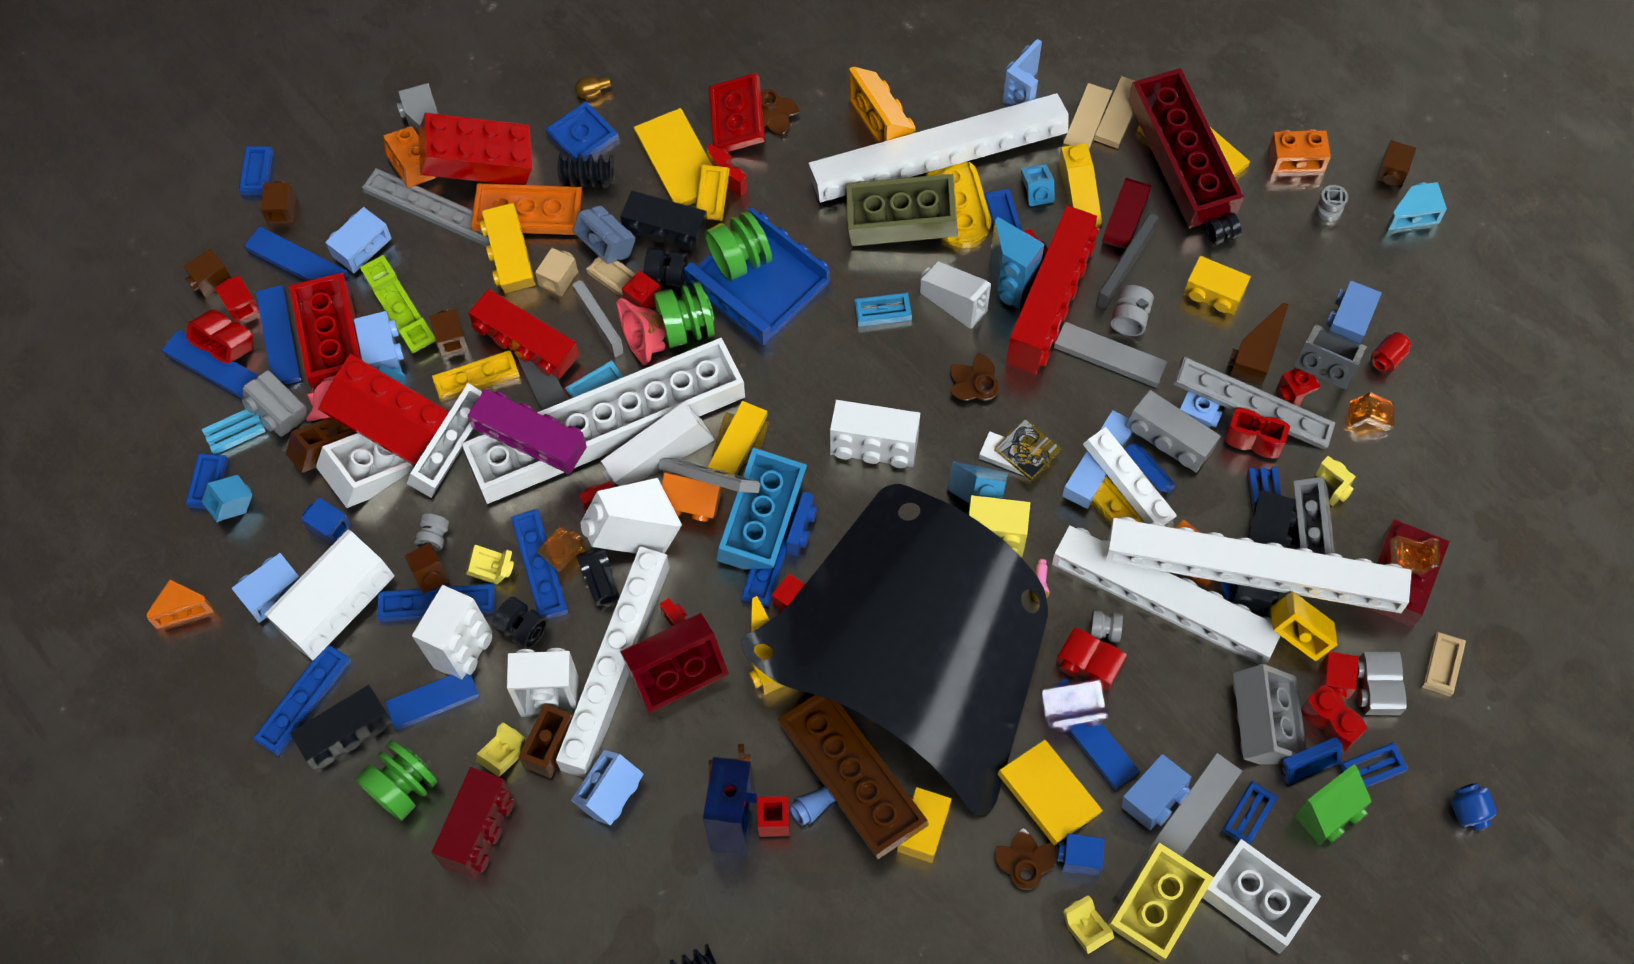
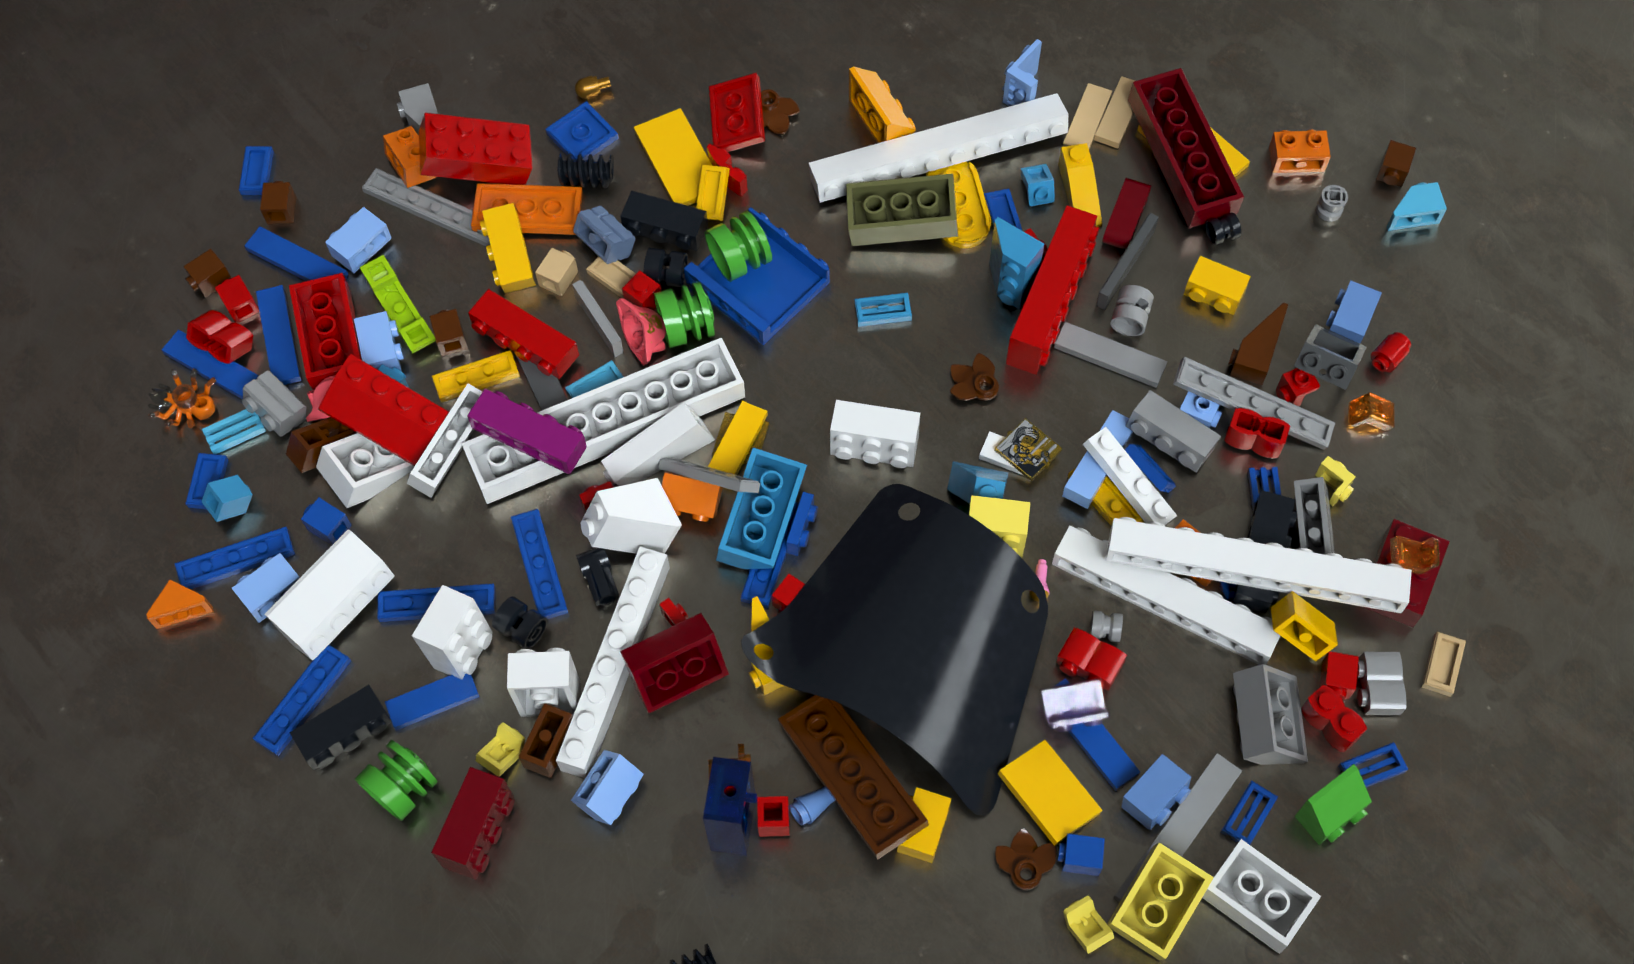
(184, 398): none -> animal
(234, 559): none -> blue tile
(426, 568): reddish brown brick -> none
(432, 531): light grey wheel -> none
(489, 564): light yellow bracket -> none
(561, 548): clear orange bracket -> none
(956, 292): white slope -> none
(1312, 761): blue tile -> none
(1473, 806): blue head -> none

